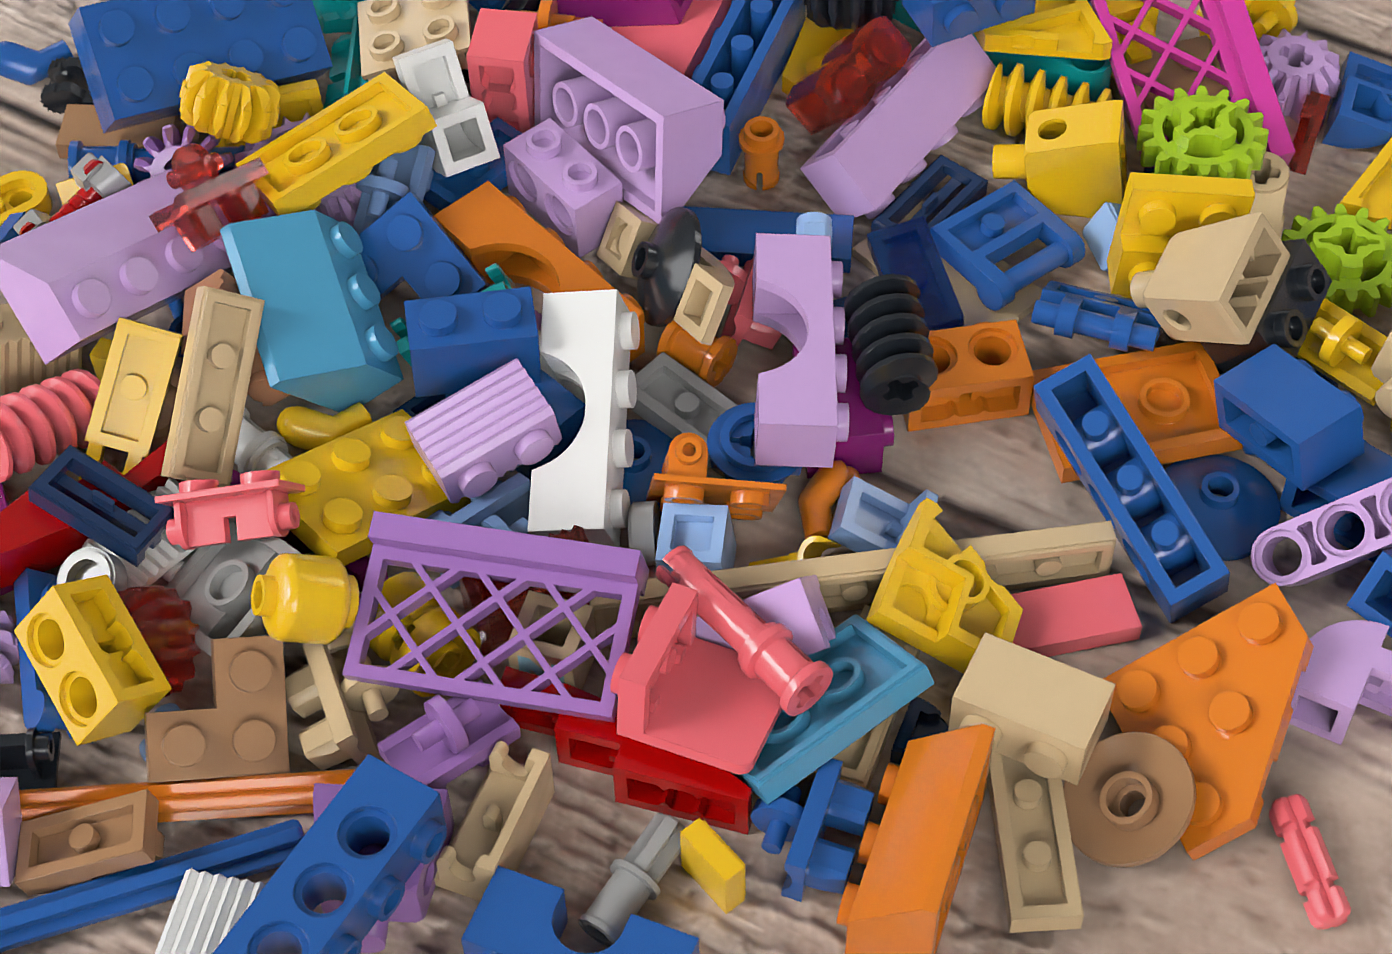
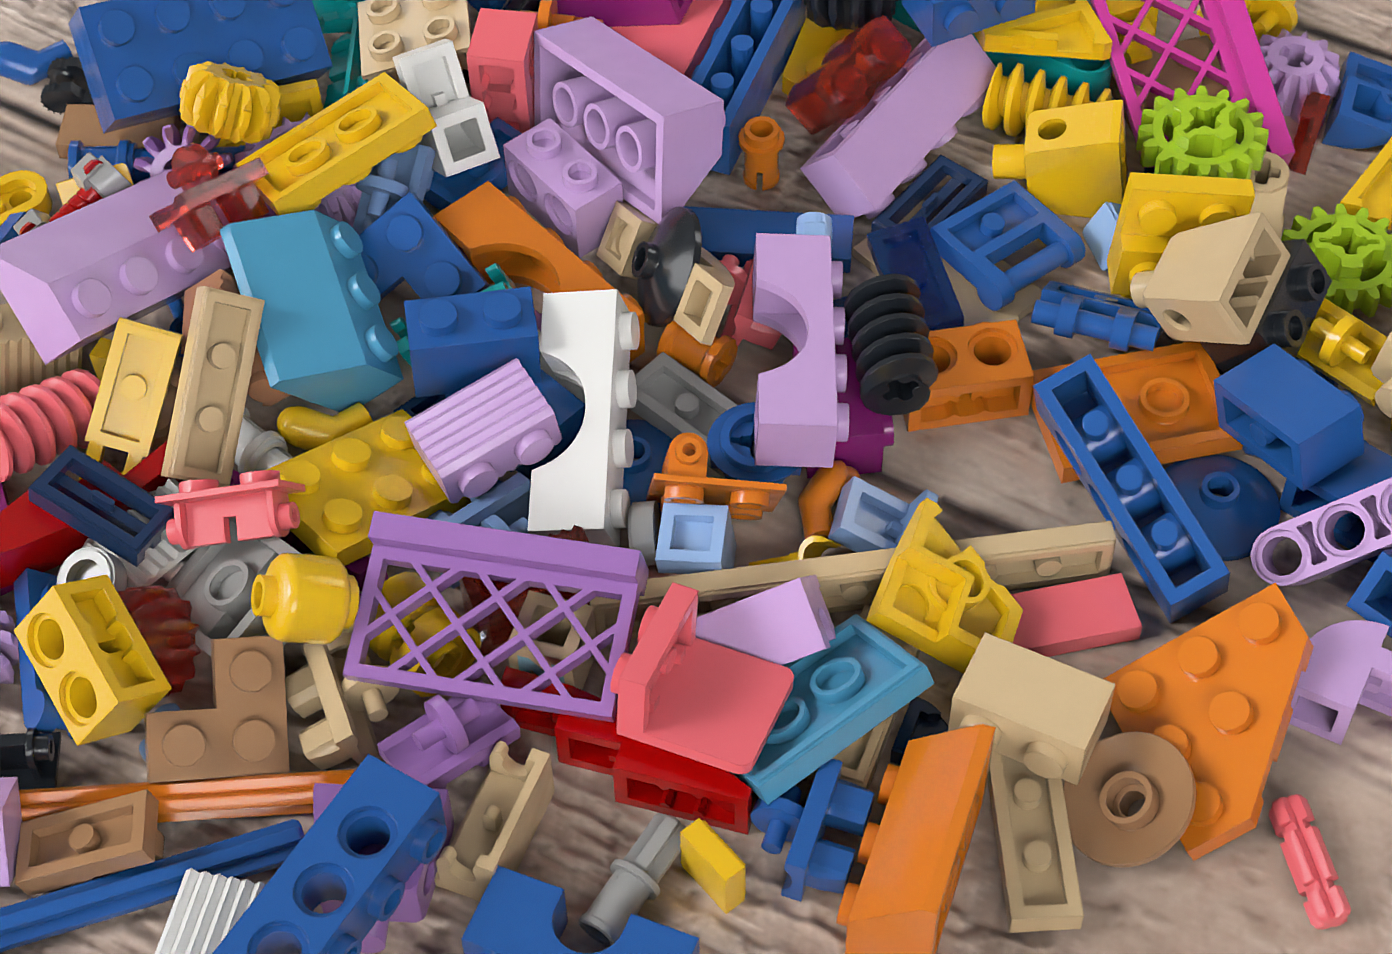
(762, 647): coral pin -> none

